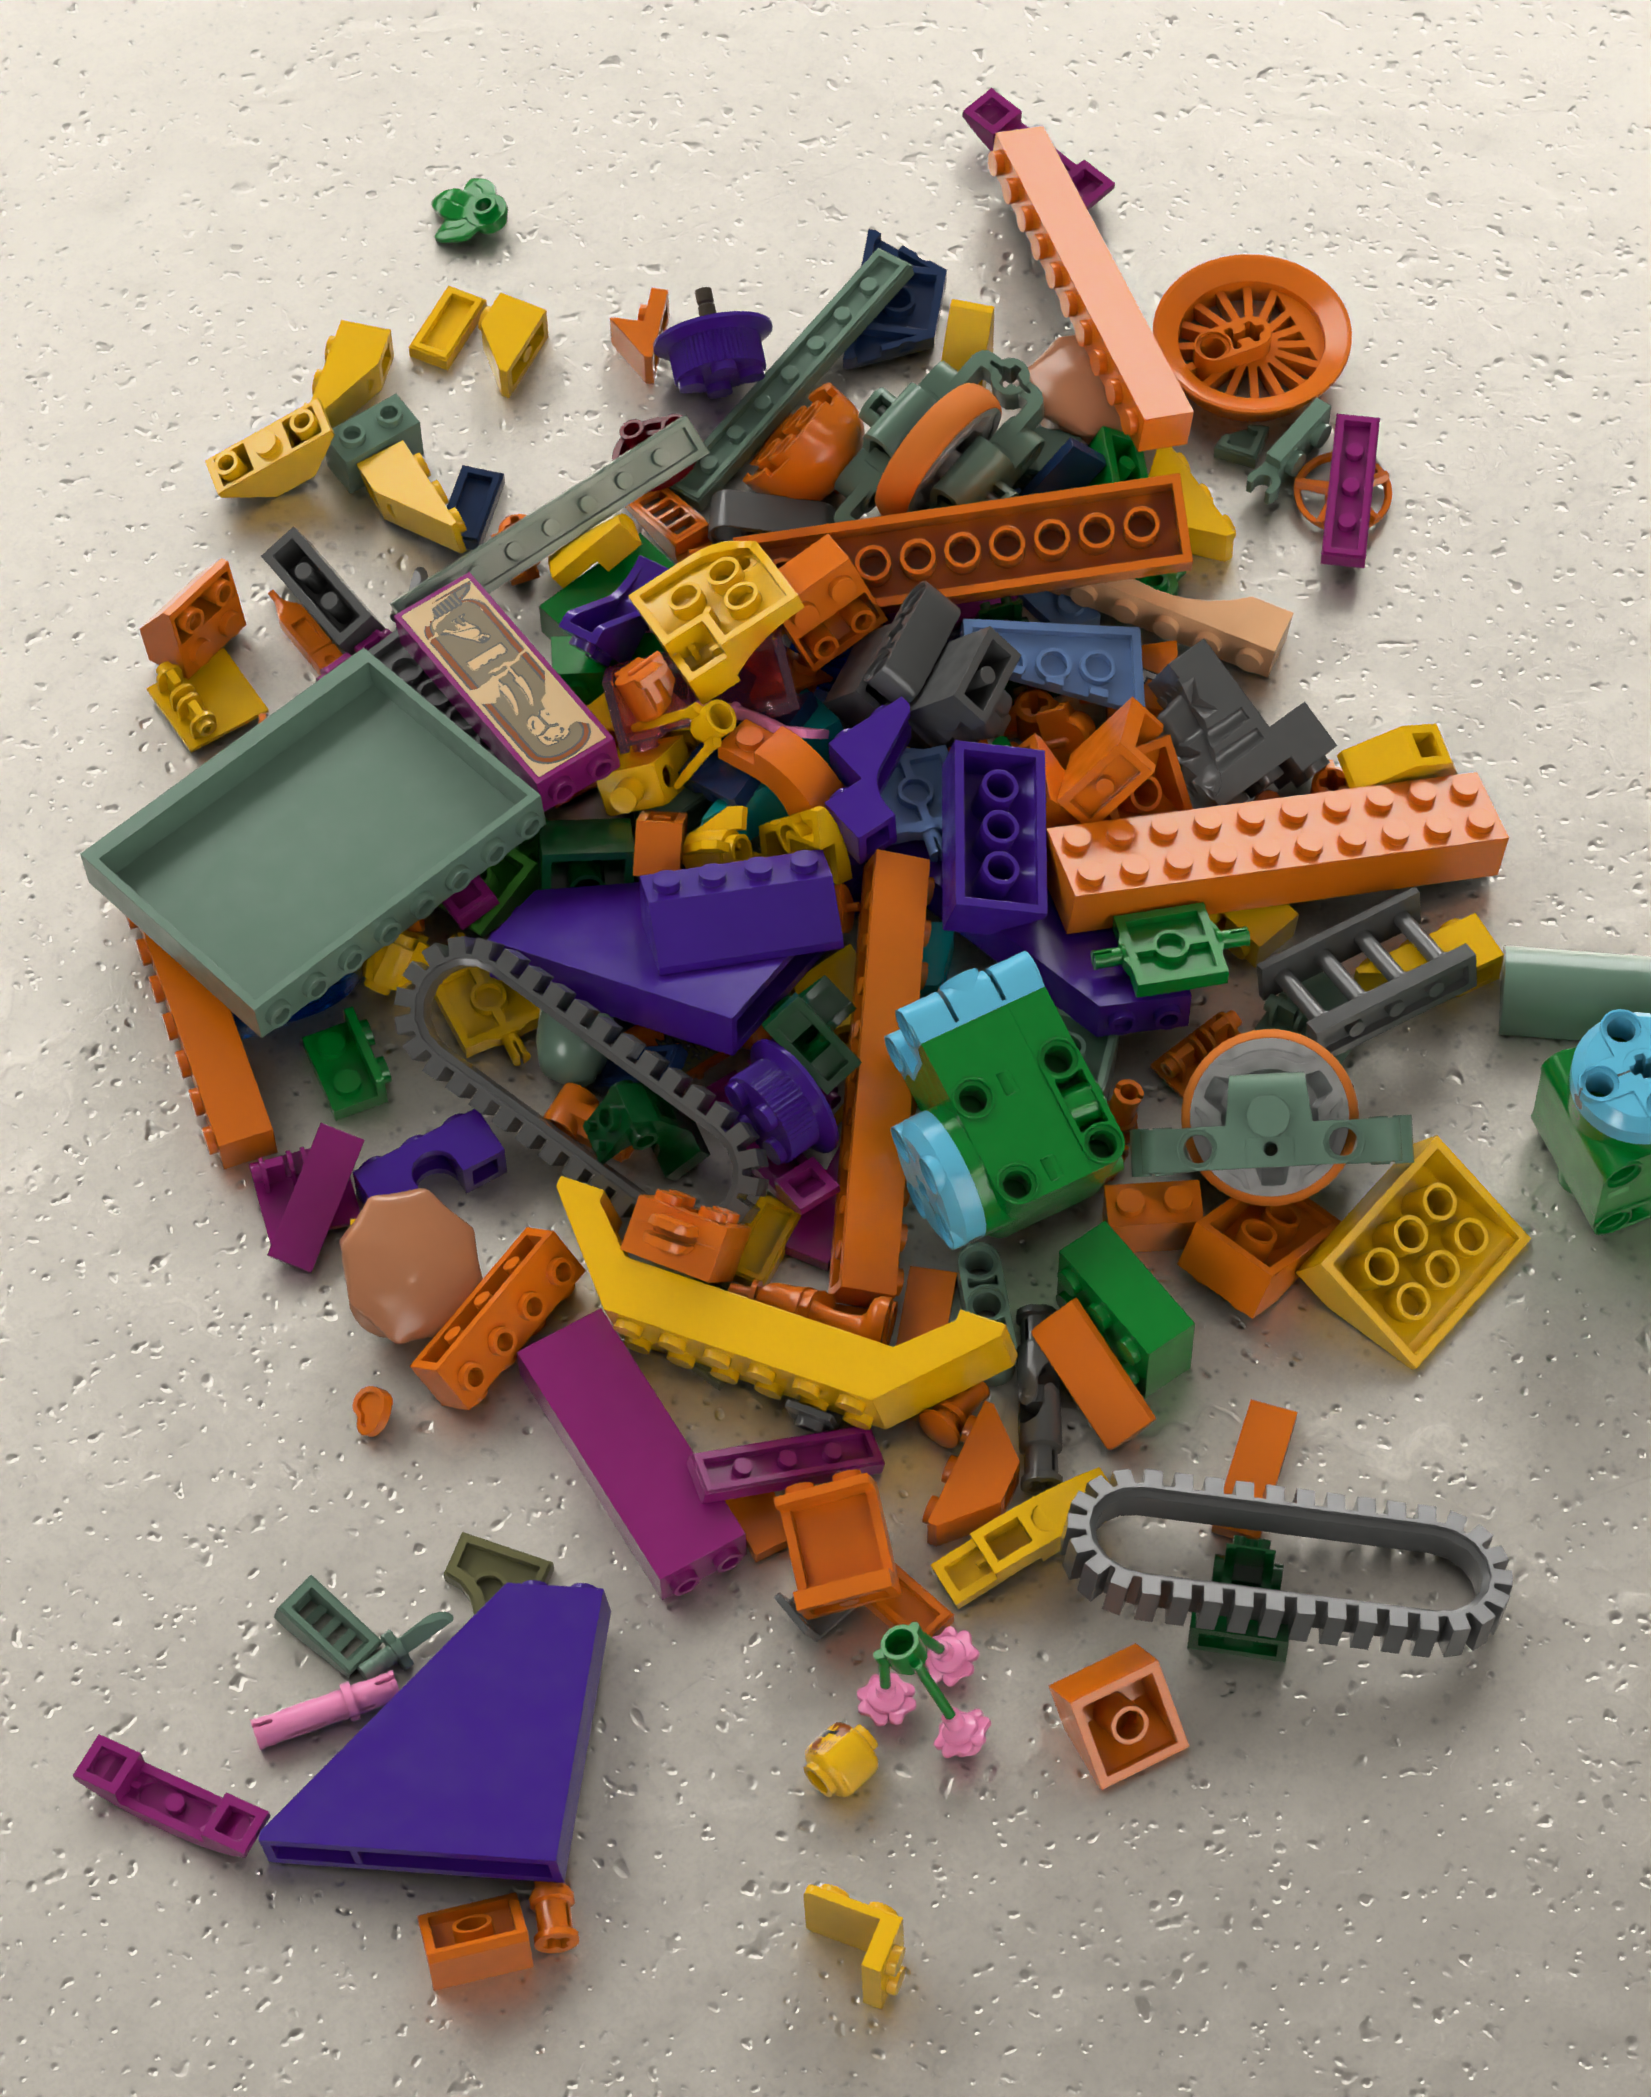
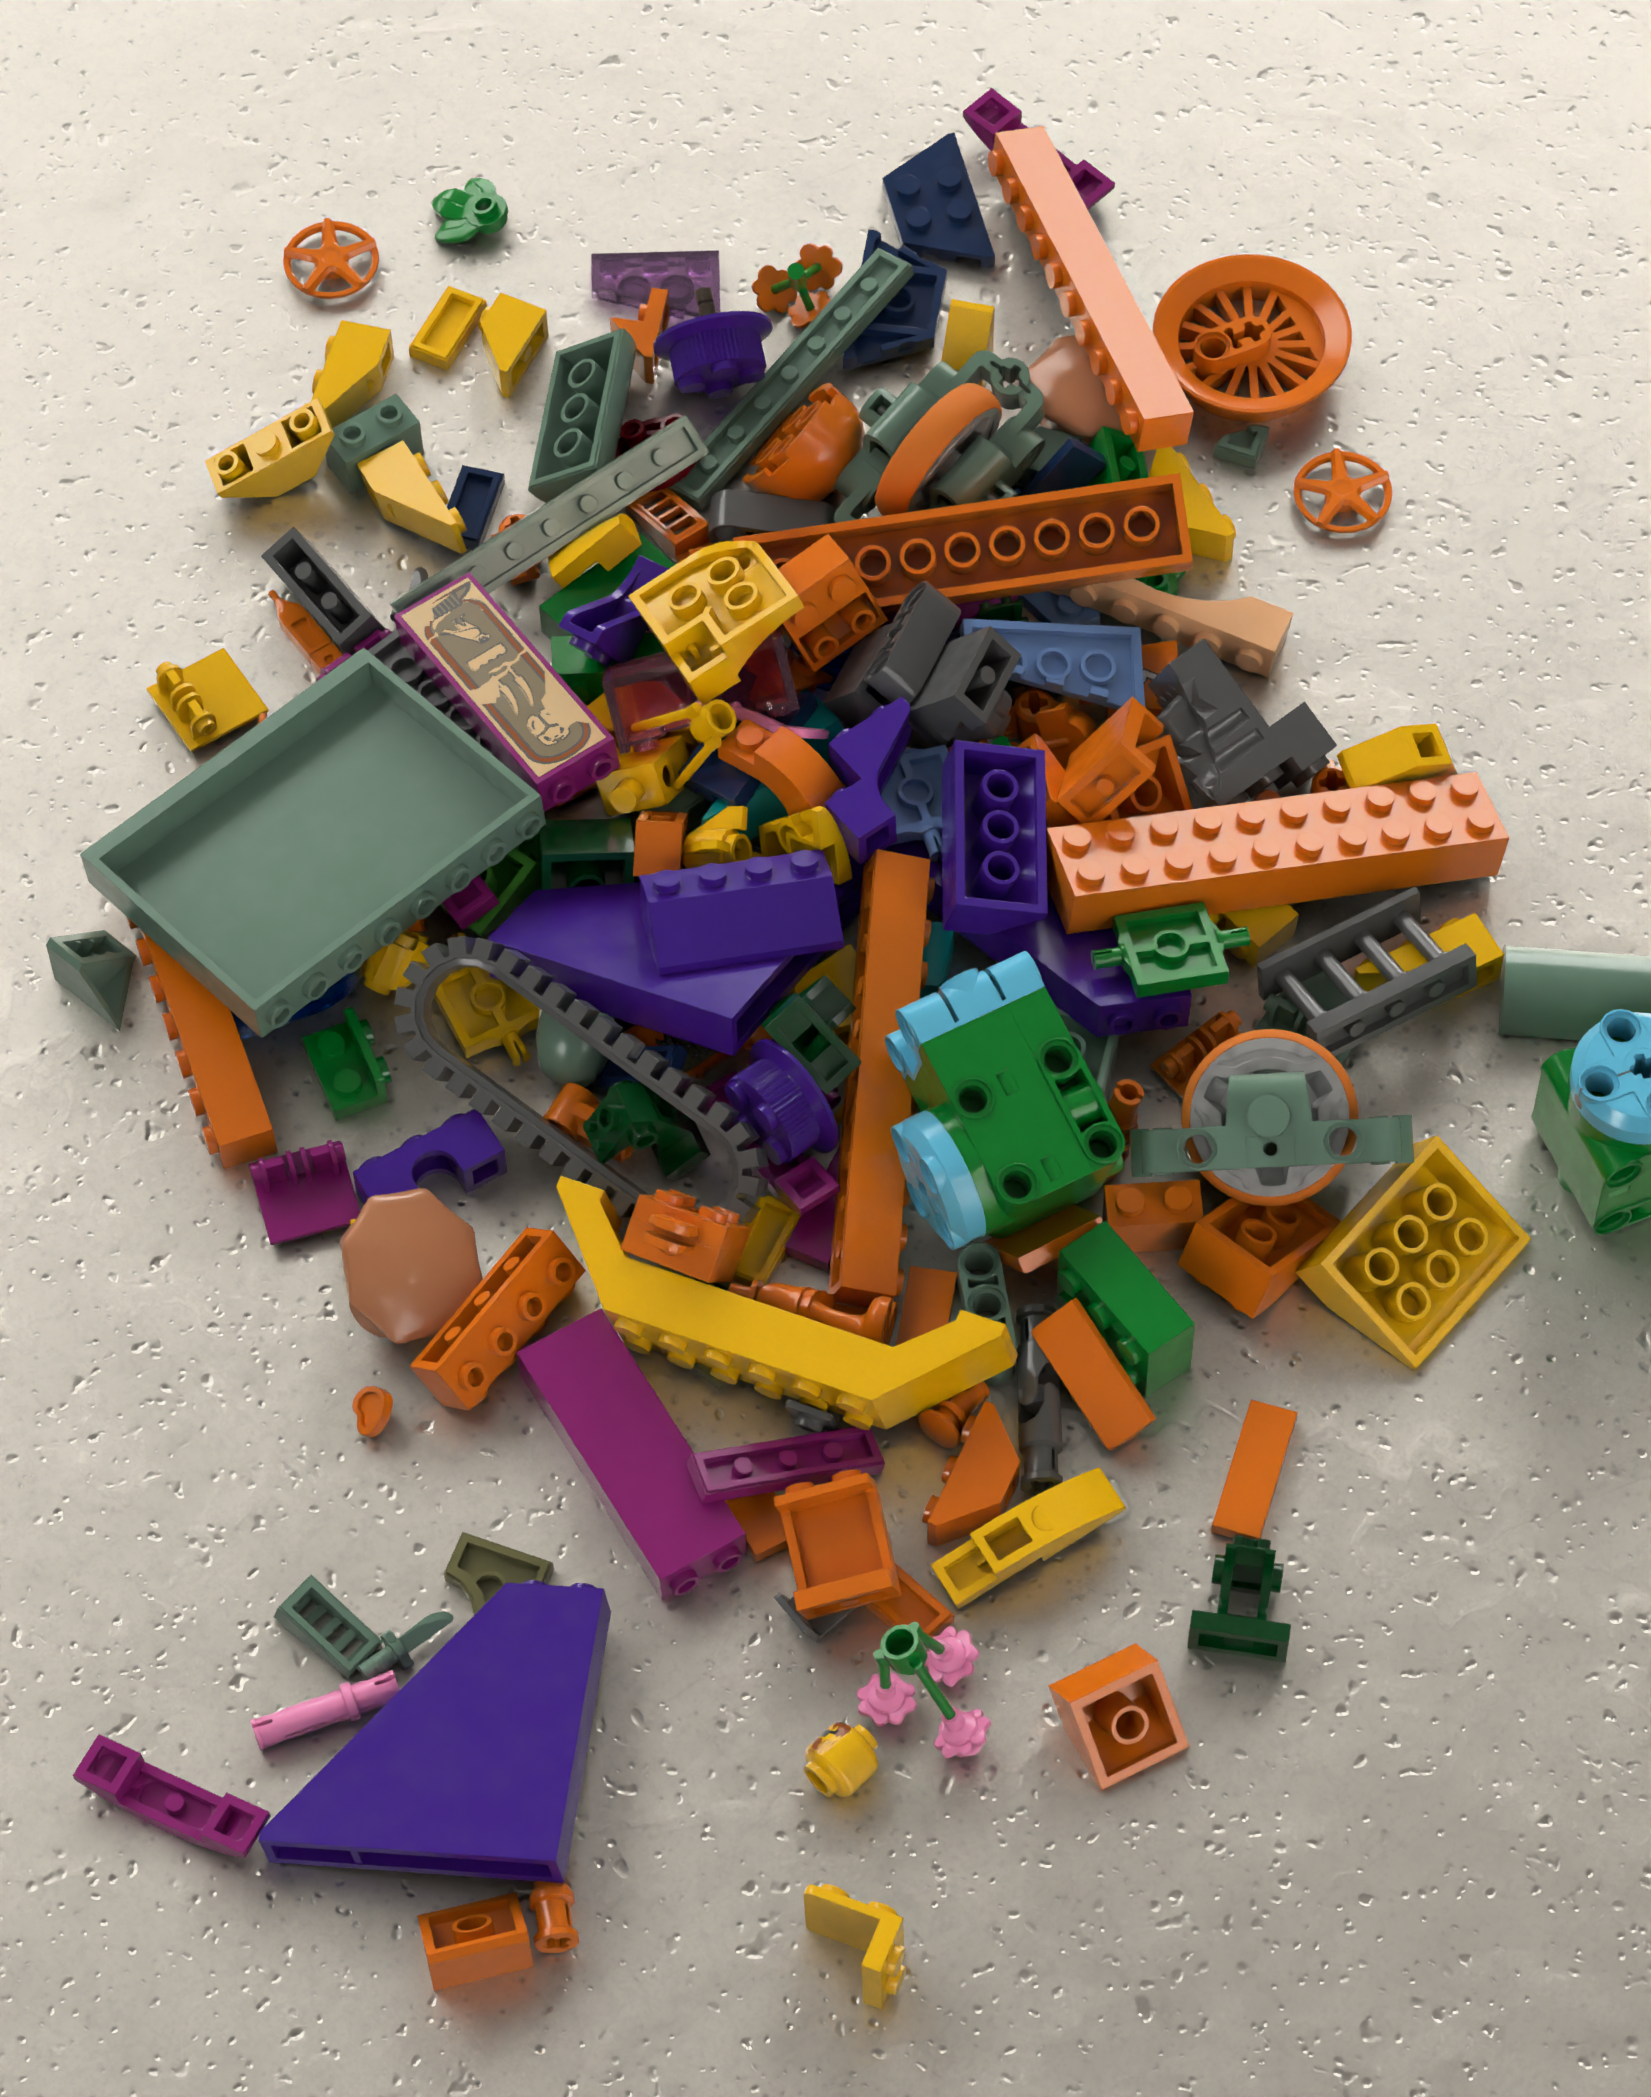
(94, 970): none -> sand green slope
(196, 621): orange slope -> none
(315, 1197): magenta tile -> none
(330, 259): none -> orange wheel
(582, 412): none -> sand green brick
(630, 276): none -> clear purple wing
(646, 686): orange piece -> none
(810, 272): none -> orange plant
(846, 907): orange piece -> none
(937, 206): none -> dark blue wing
(1043, 1240): none -> orange tile
(1273, 1607): dark grey piece -> none
(1291, 449): sand green plate -> none
(1350, 491): magenta tile -> none

